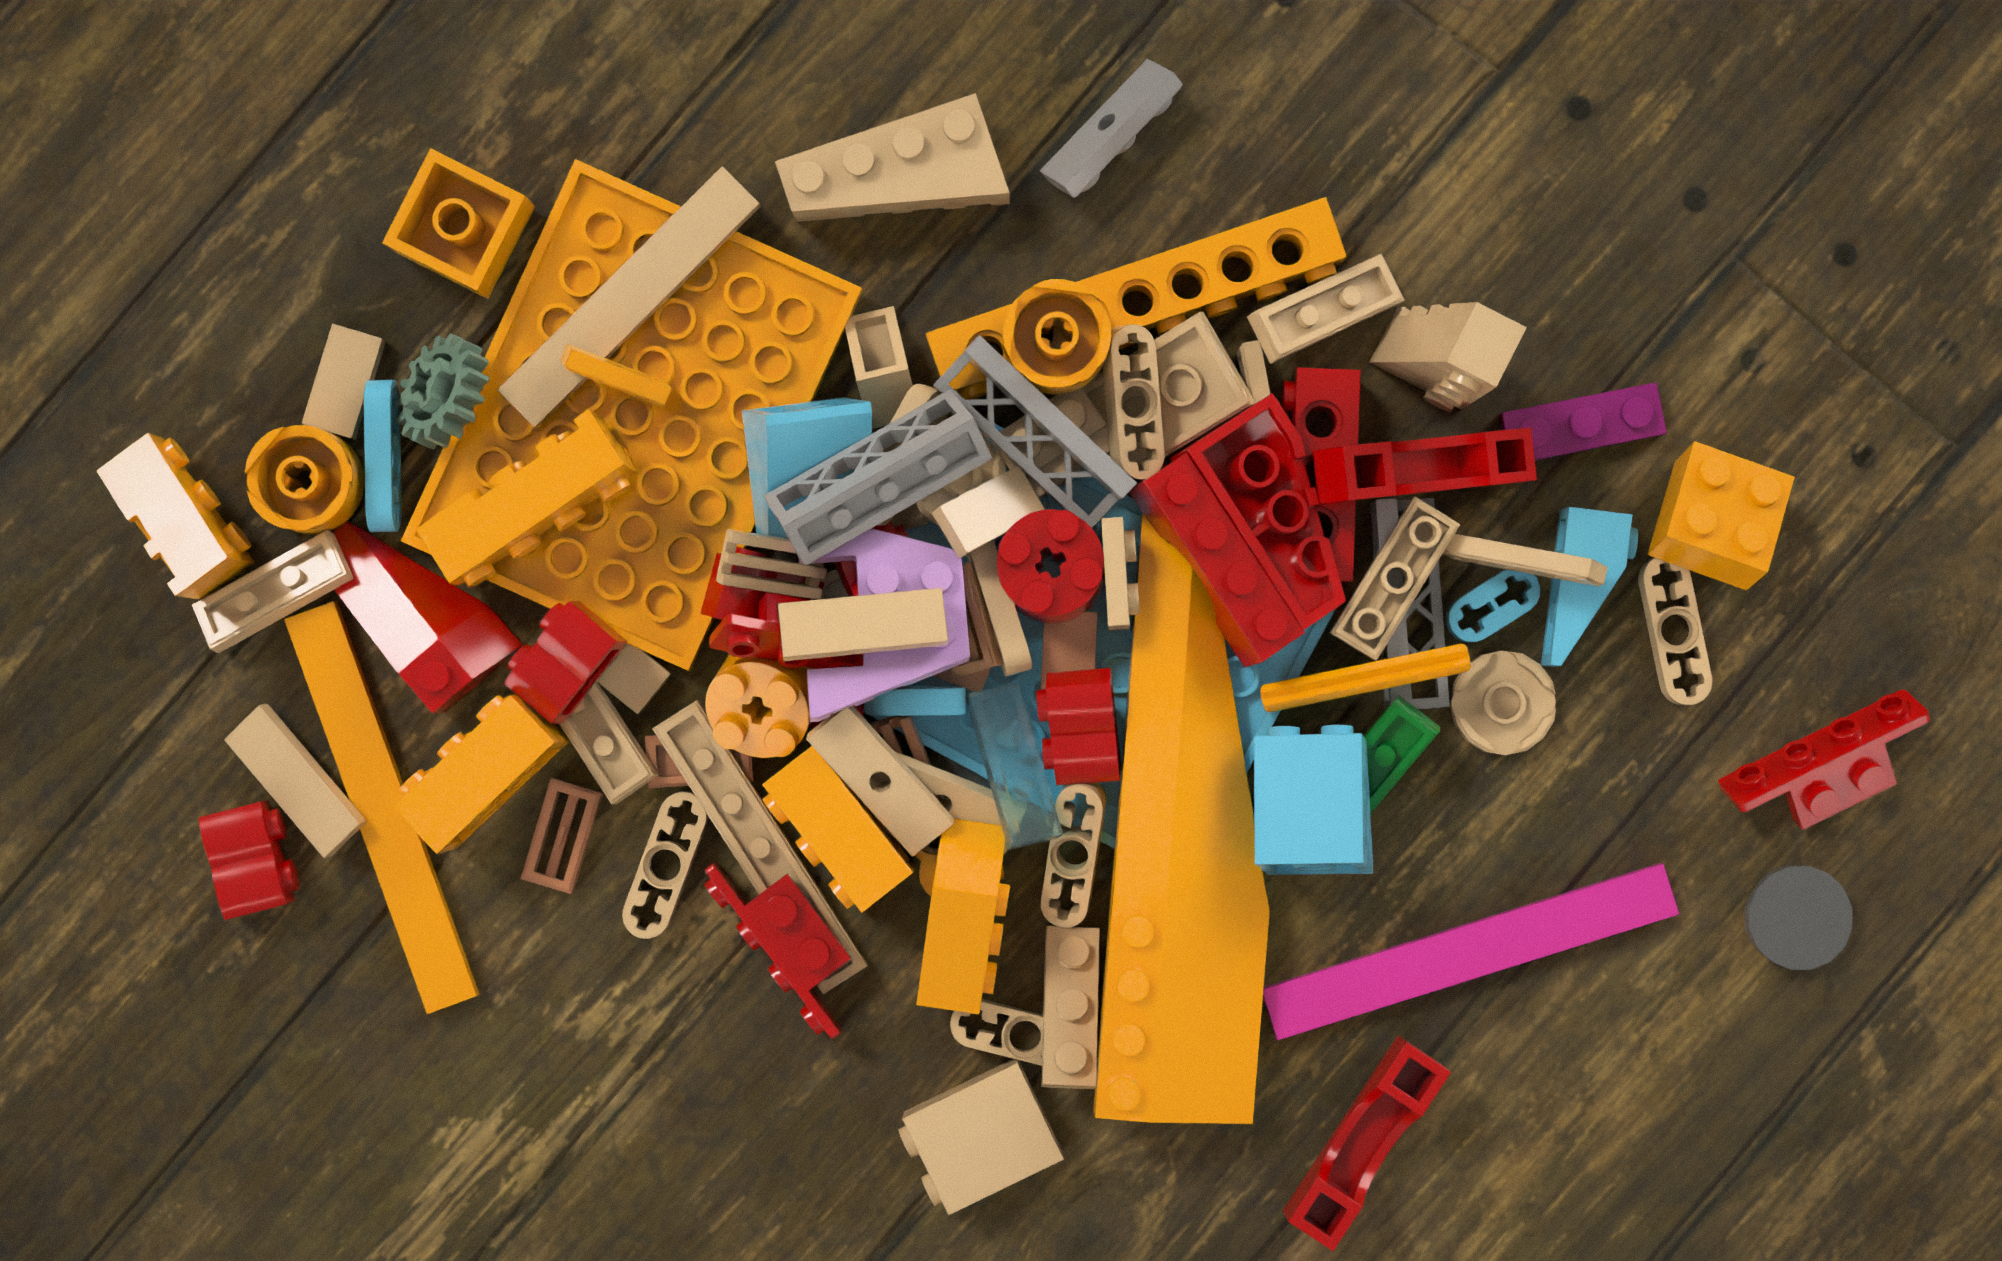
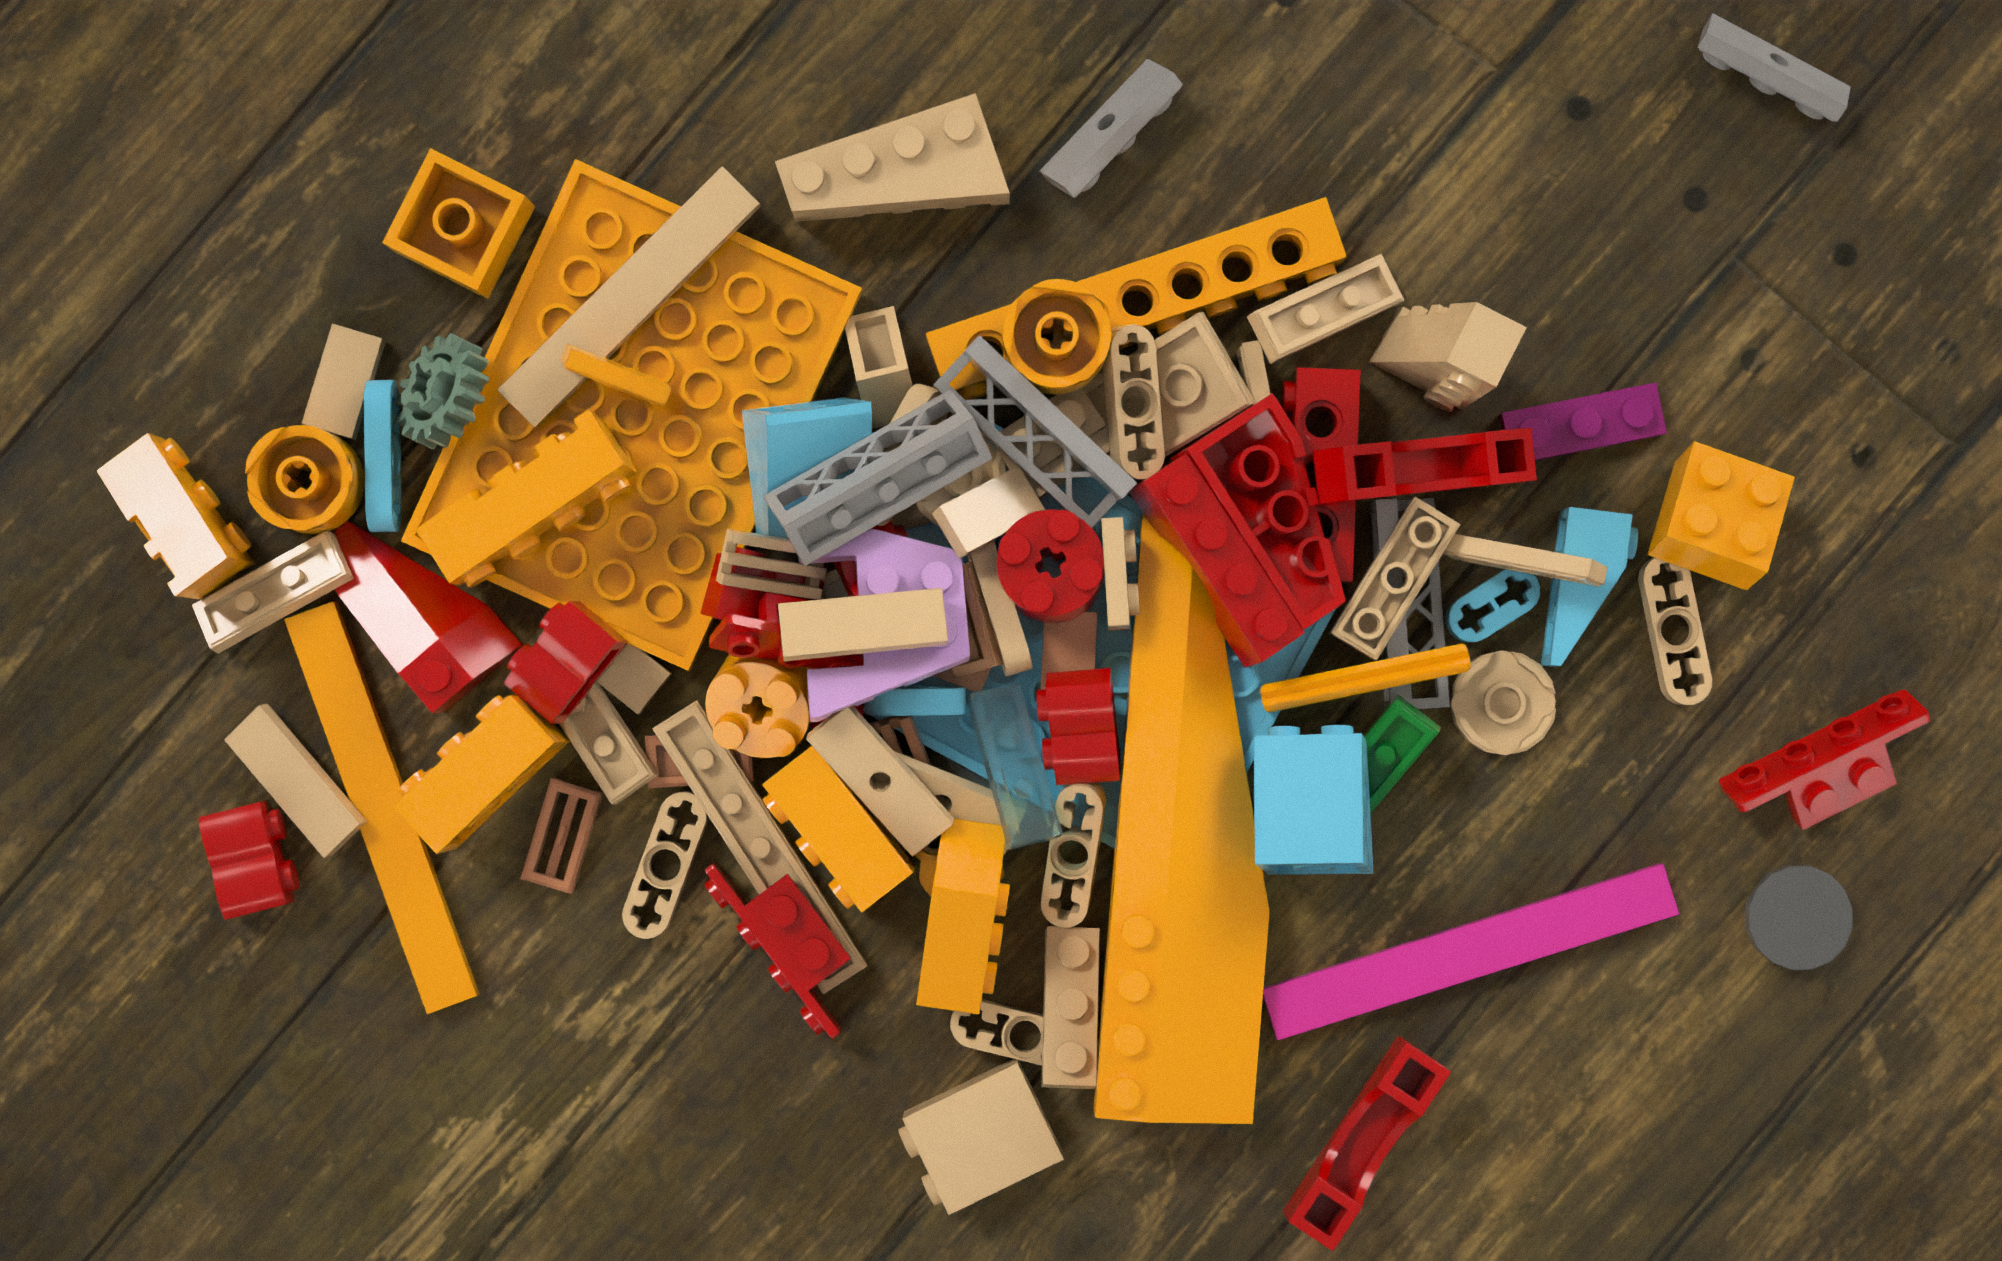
(1773, 69): none -> light grey tile

